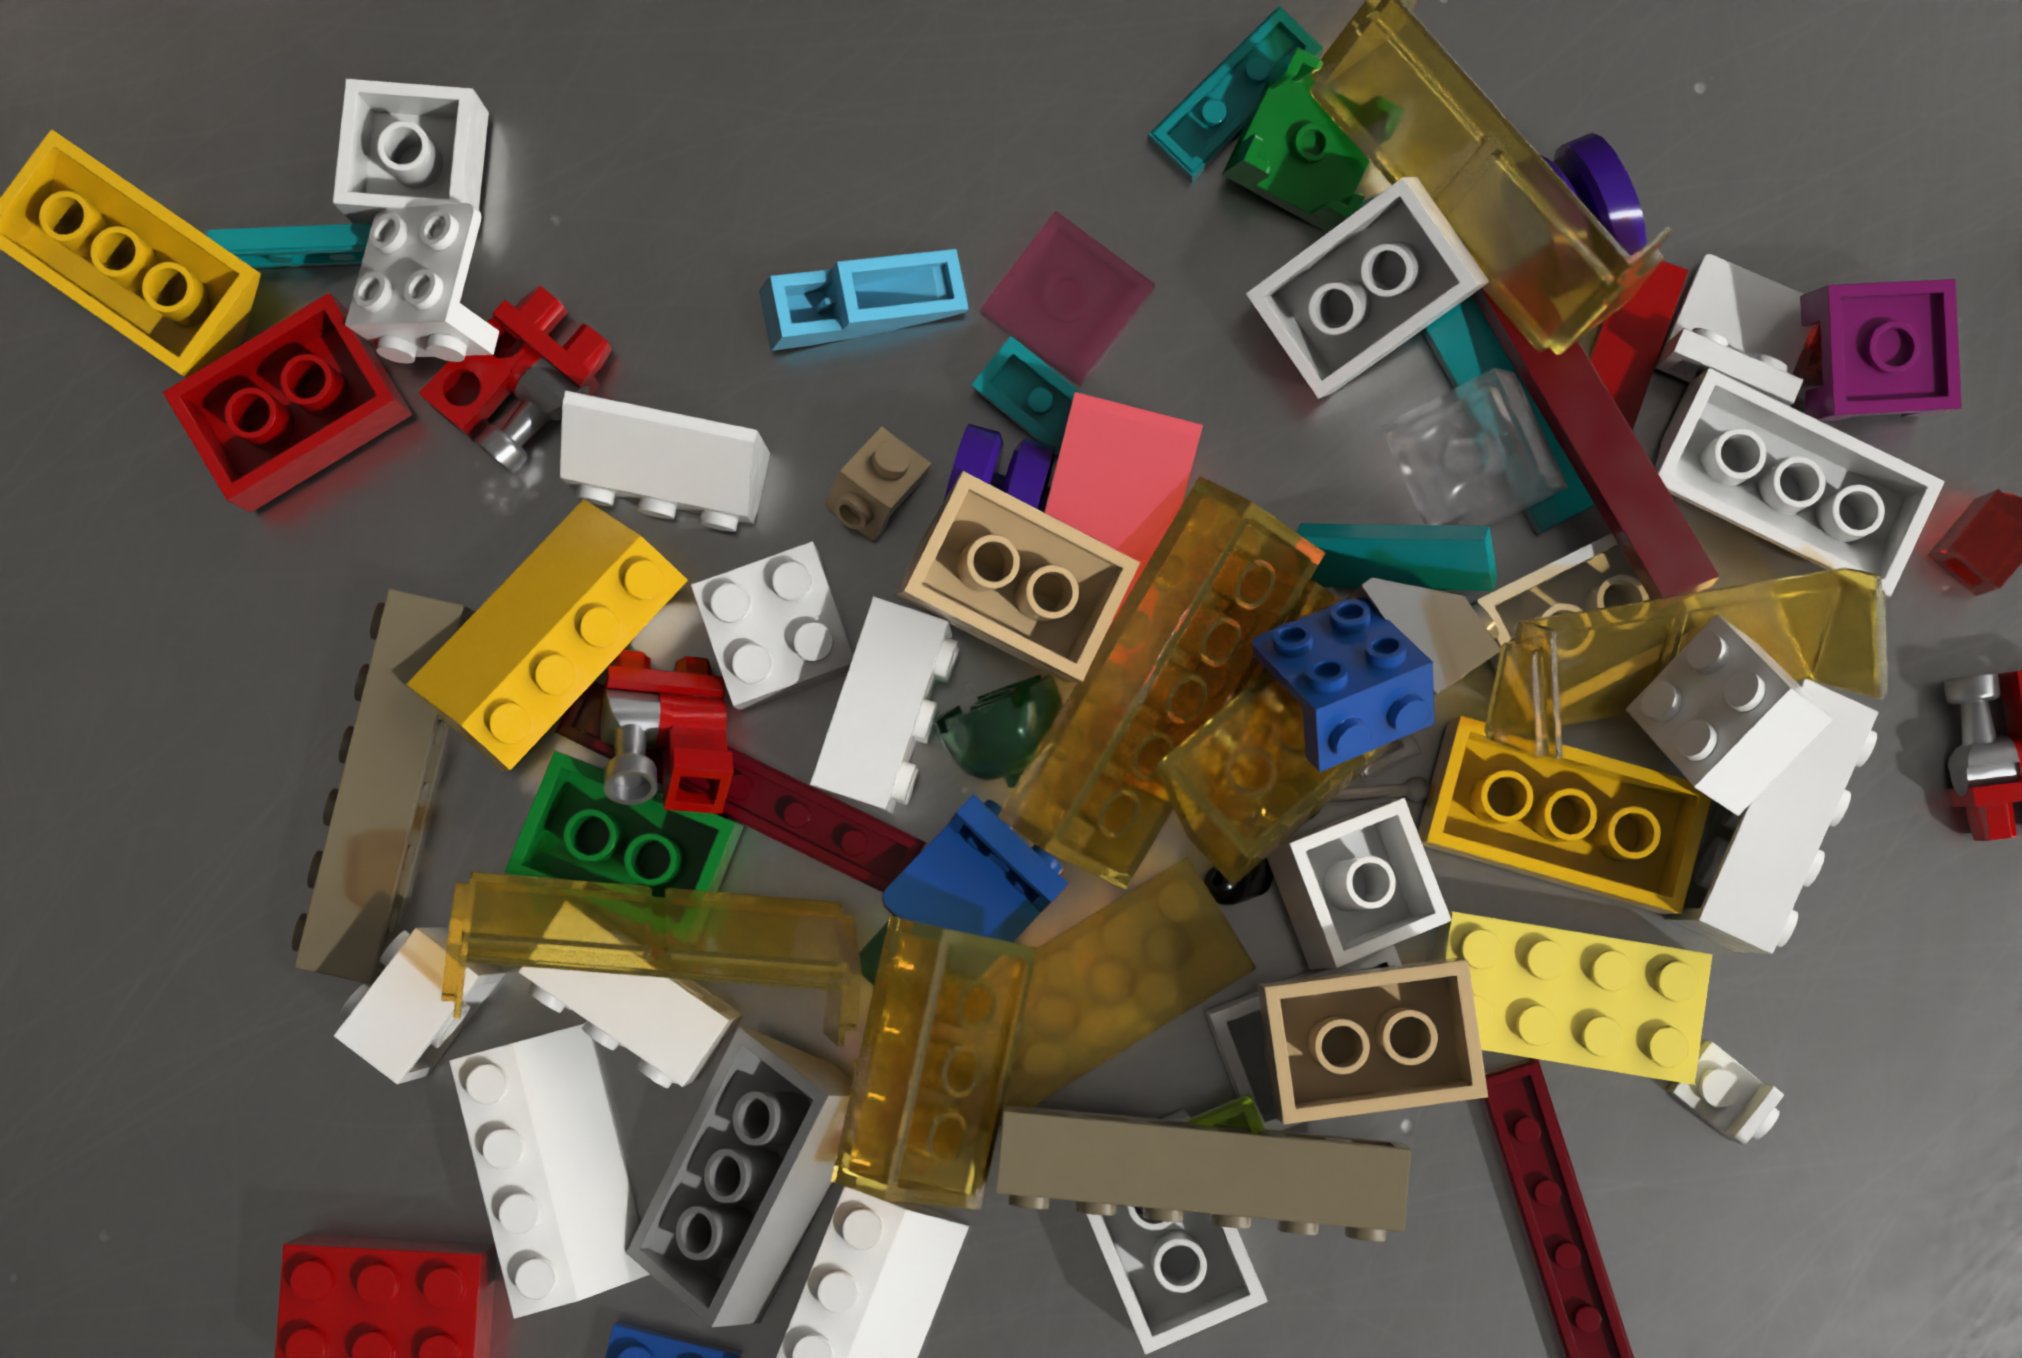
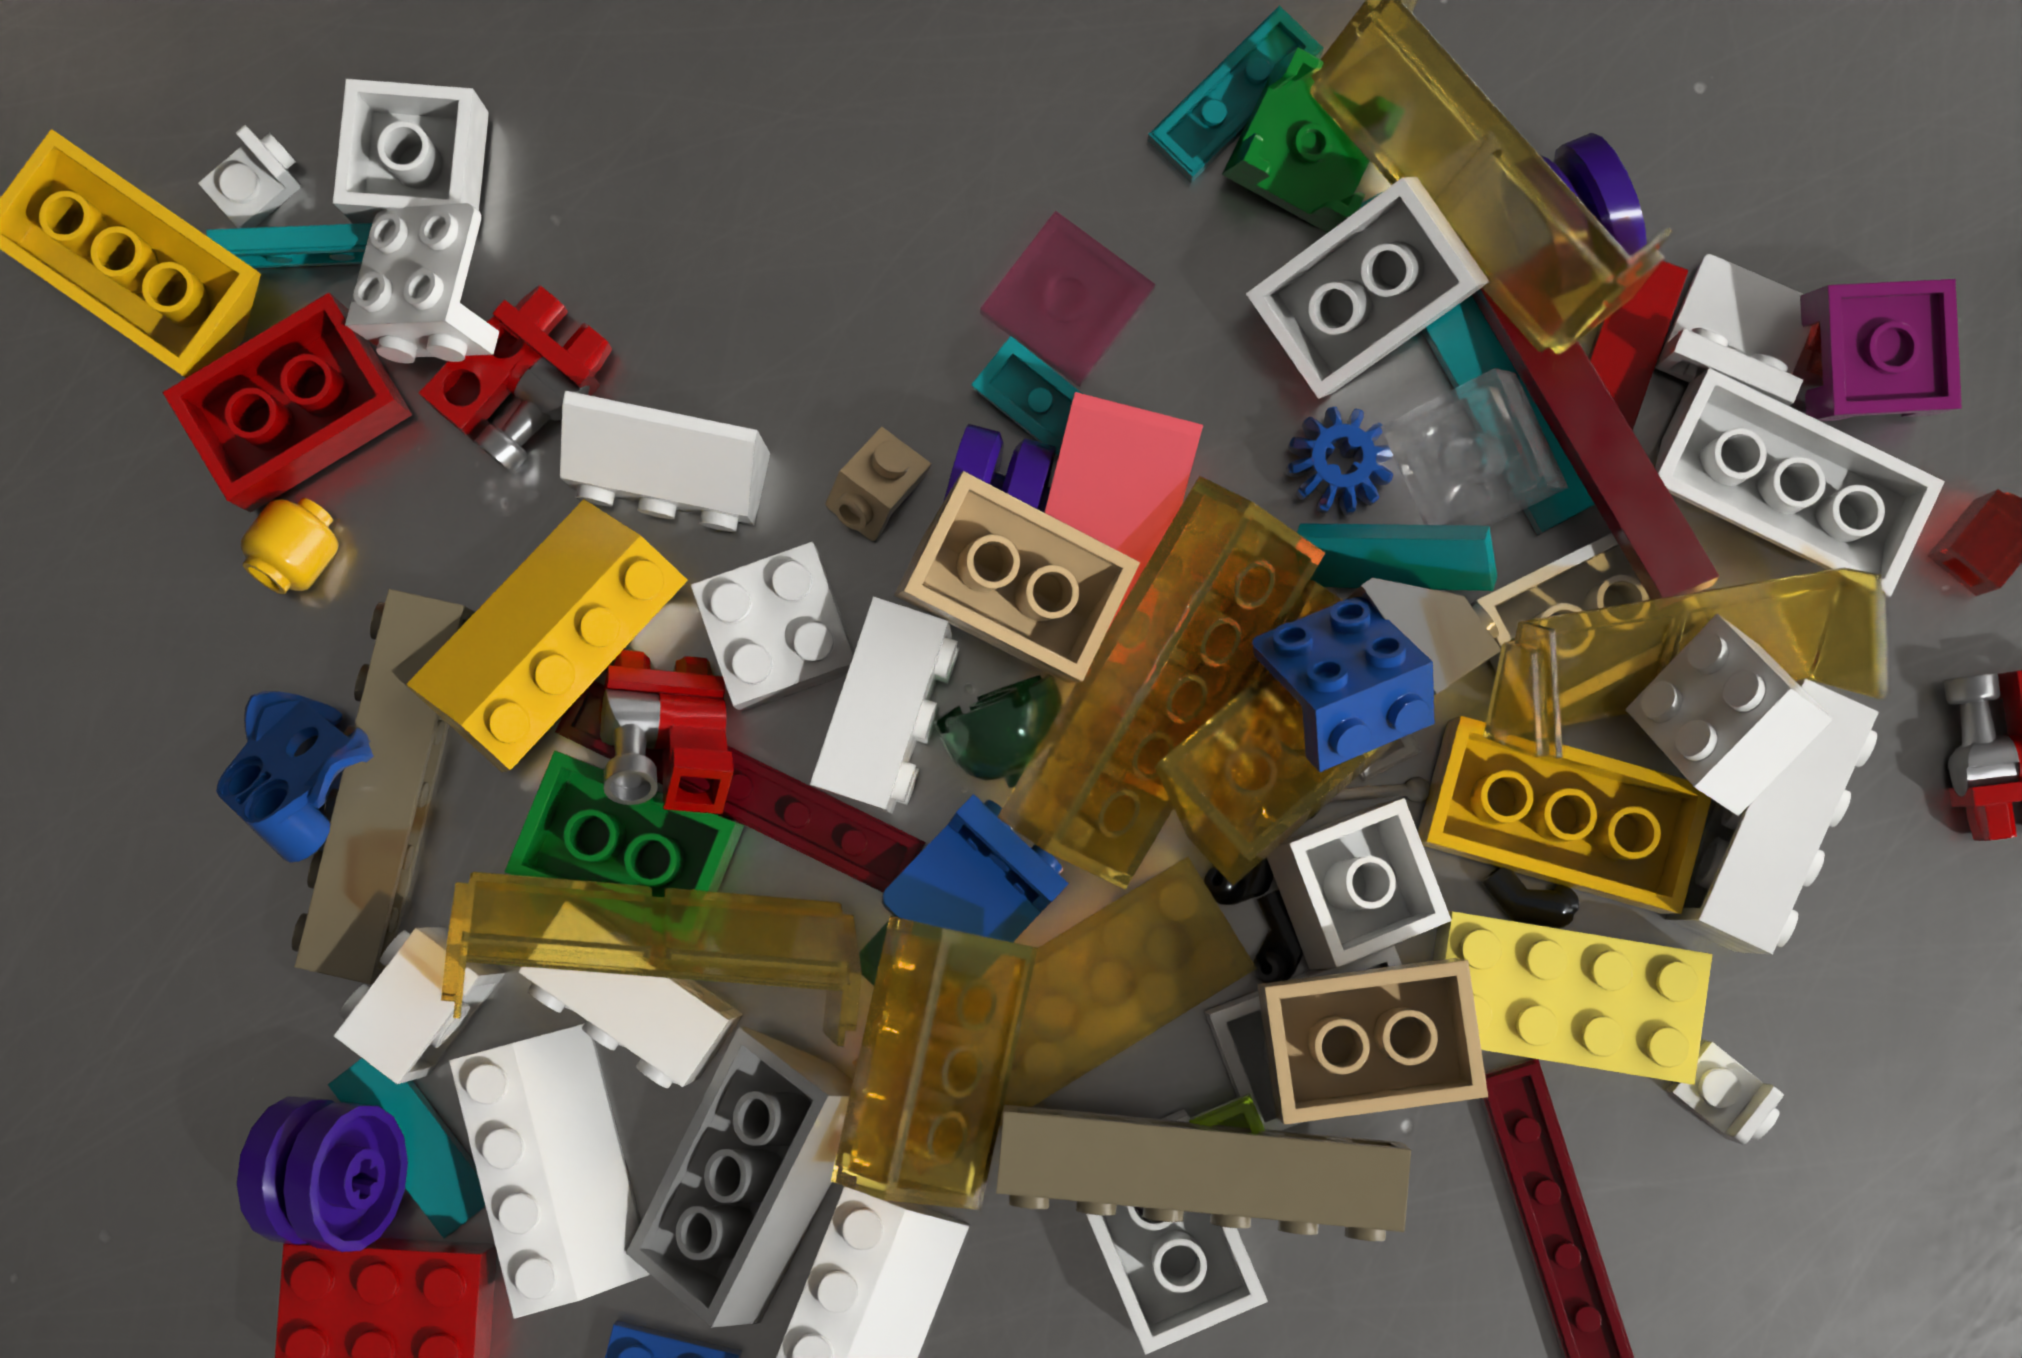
(252, 180): none -> white bracket
(283, 792): none -> blue piece
(289, 545): none -> yellow head
(322, 1173): none -> dark purple wheel
(439, 1169): none -> teal tile
(862, 298): medium azure slope -> none
(1281, 948): none -> black arm
(1328, 478): none -> blue gear
(1537, 907): none -> black arm

